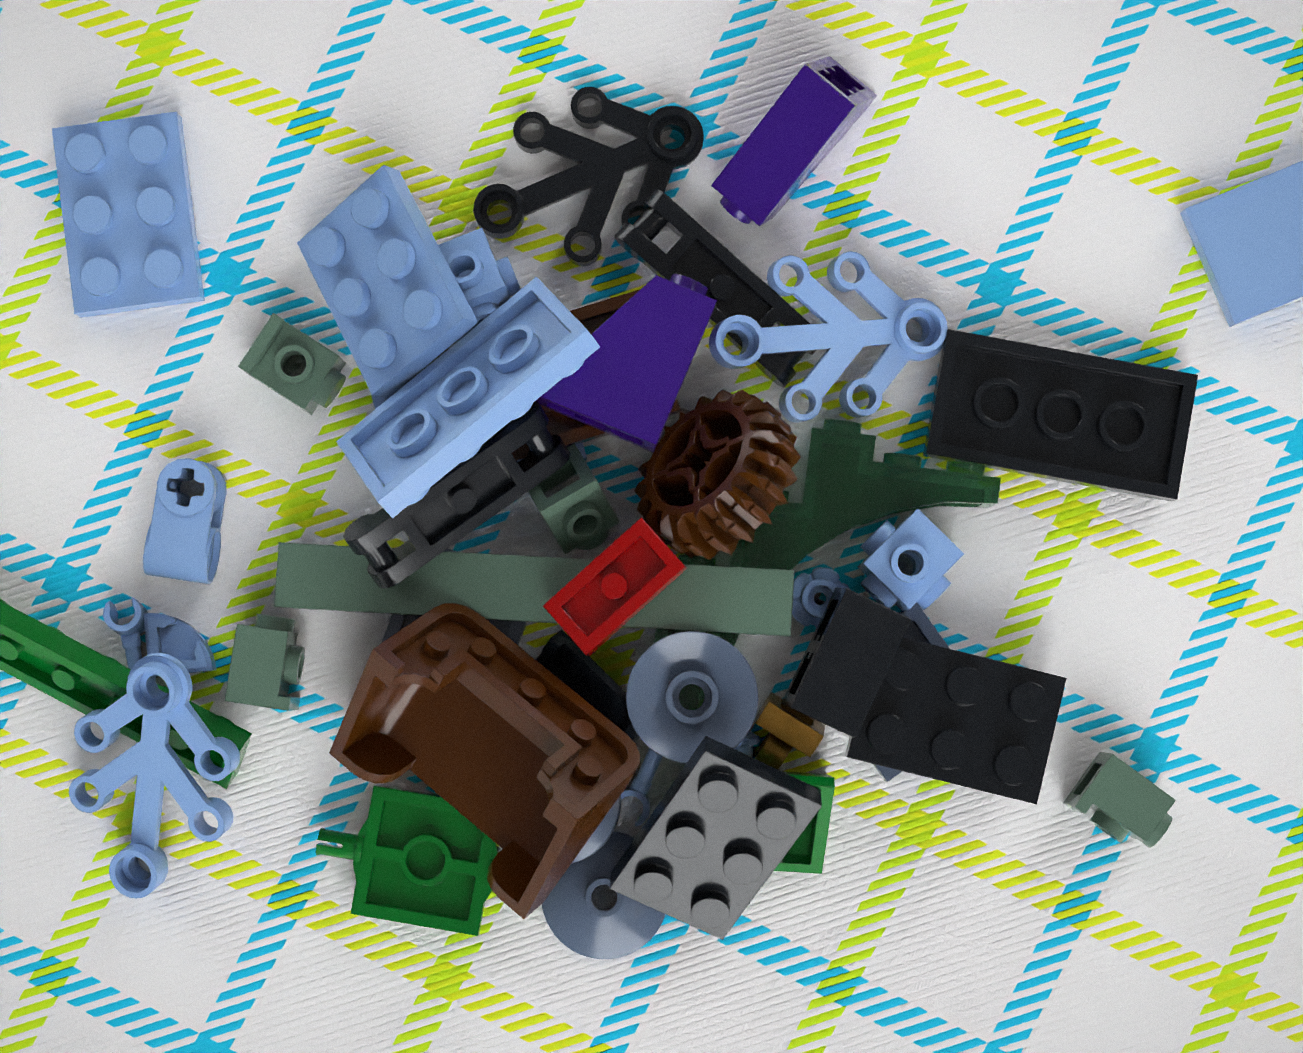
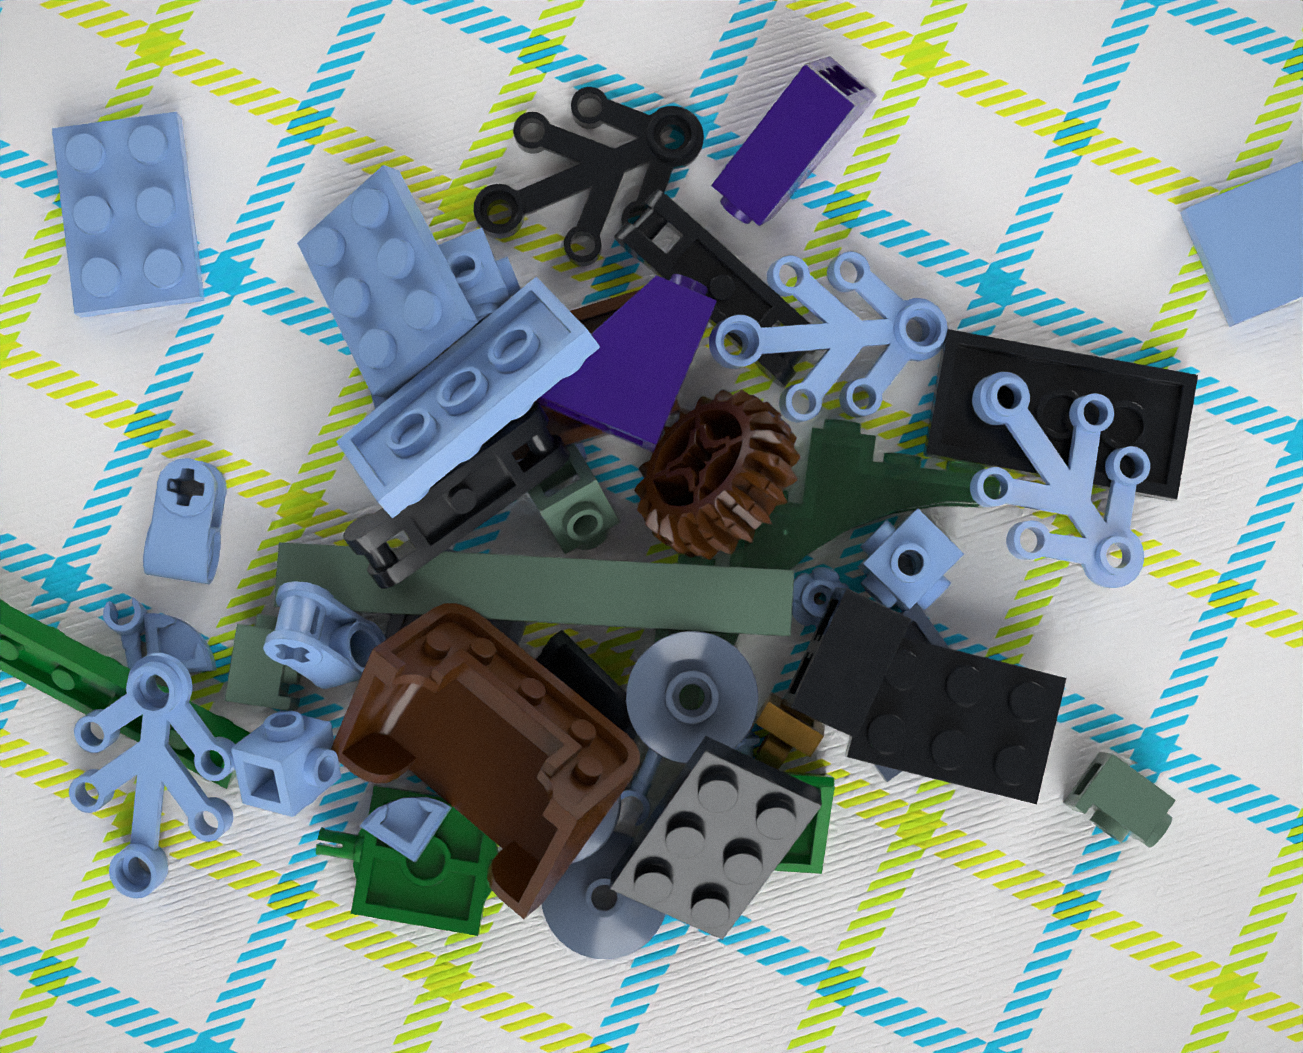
(272, 350): sand green brick -> none
(286, 763): none -> light blue brick
(320, 636): none -> light blue piece
(407, 823): none -> light blue tile
(614, 587): red plate -> none
(1065, 488): none -> light blue plant

